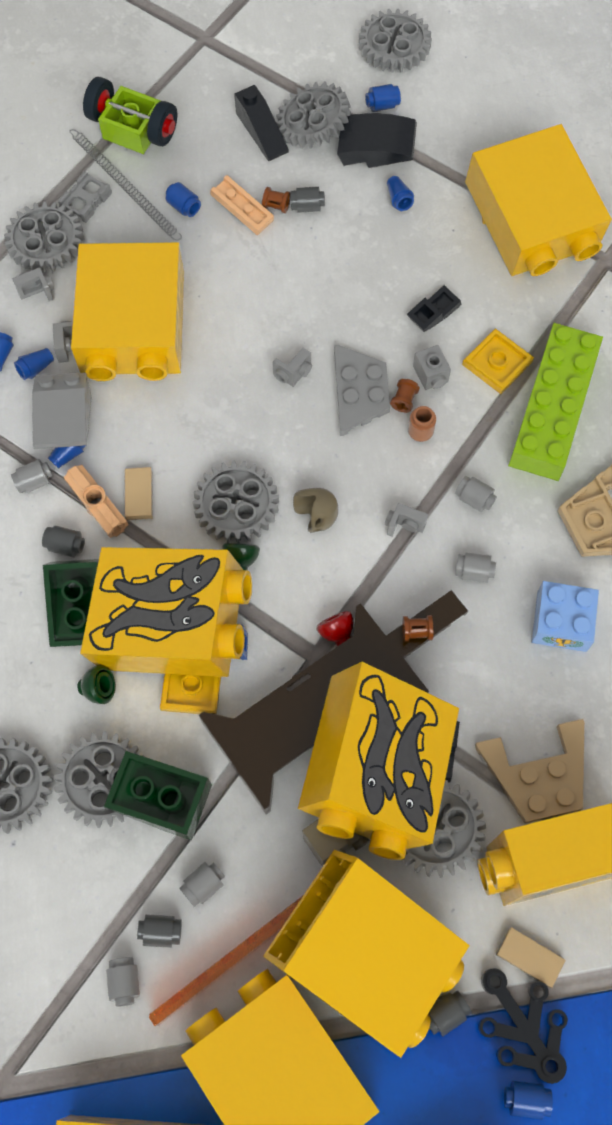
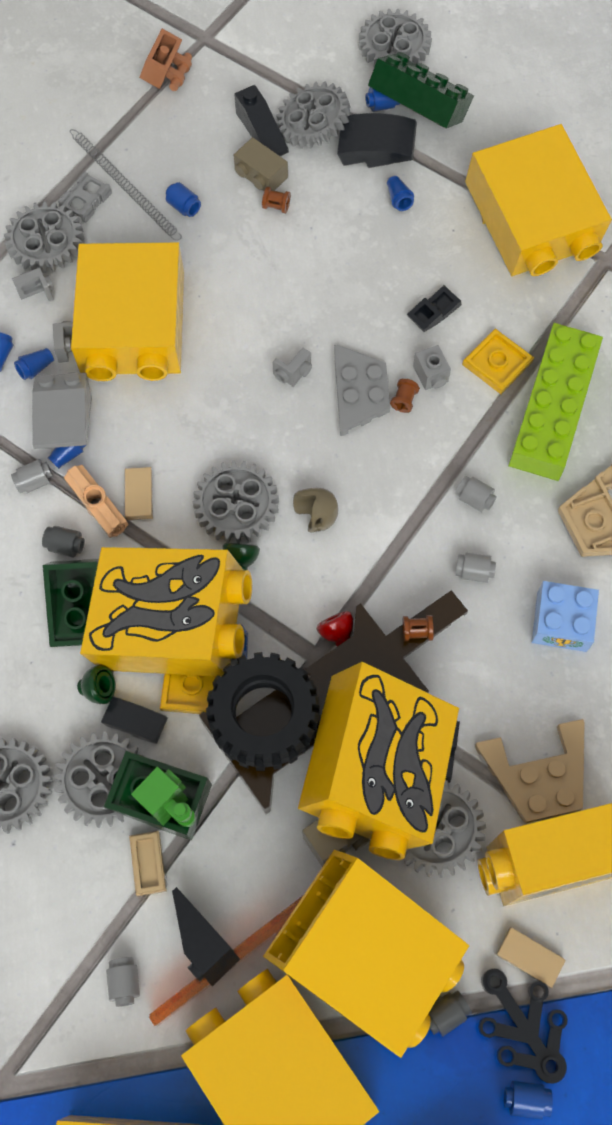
(129, 116): brick -> none
(134, 720): none -> black slope
(147, 863): none -> tan tile
(159, 931): dark grey brick -> none
(160, 59): none -> nougat brick
(164, 798): none -> bright green brick
(202, 883): light grey brick -> none
(202, 943): none -> black slope
(242, 205): light nougat hinge -> none
(252, 675): none -> black tyre
(260, 165): none -> dark tan brick
(307, 199): dark grey brick -> none
(408, 517): light grey bracket -> none
(421, 89): none -> dark green piece
(422, 423): nougat brick -> none

